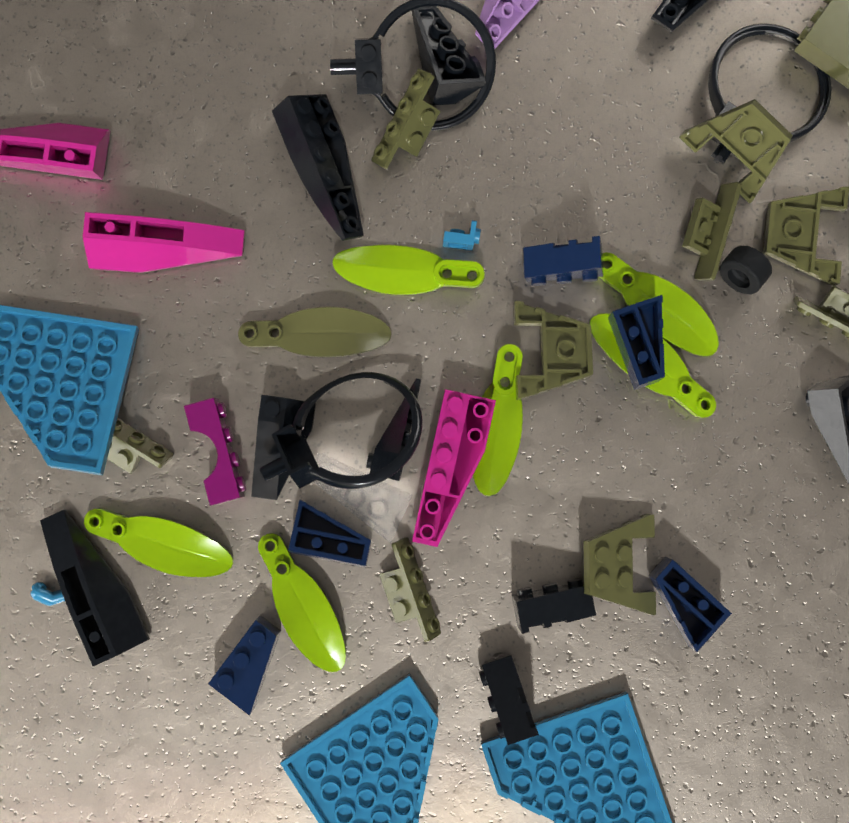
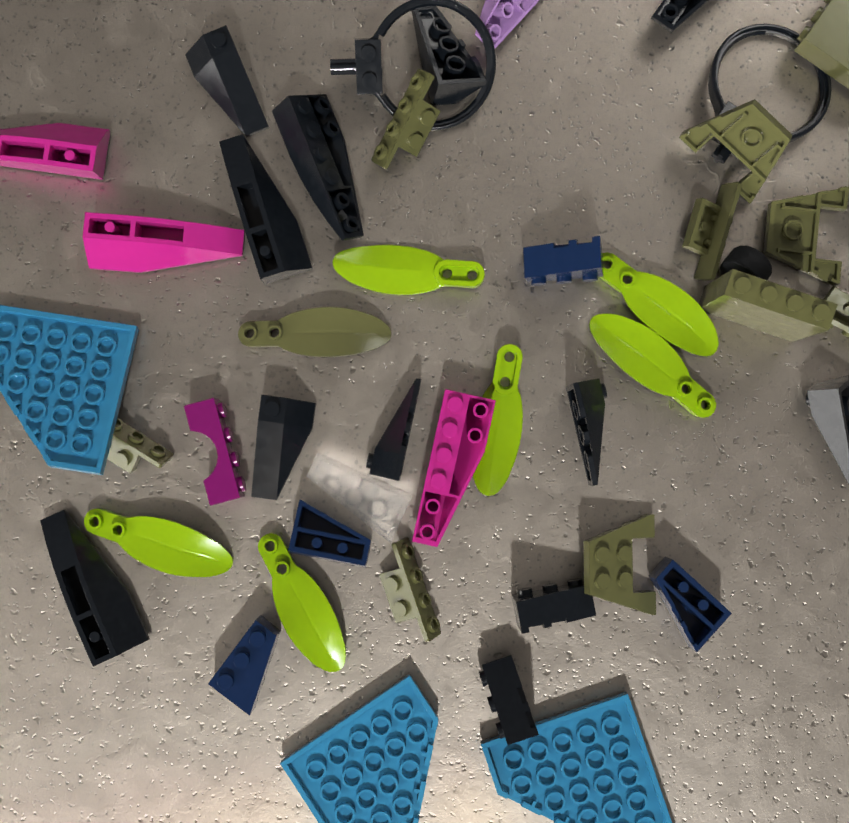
(44, 596): dark azure arm -> none
(223, 76): none -> black wedge
(266, 218): none -> black wedge
(300, 461): black brick -> none
(459, 240): dark azure bracket -> none
(564, 350): olive wing -> none
(587, 410): none -> black wedge
(641, 340): dark blue wedge -> none
(767, 306): none -> olive brick

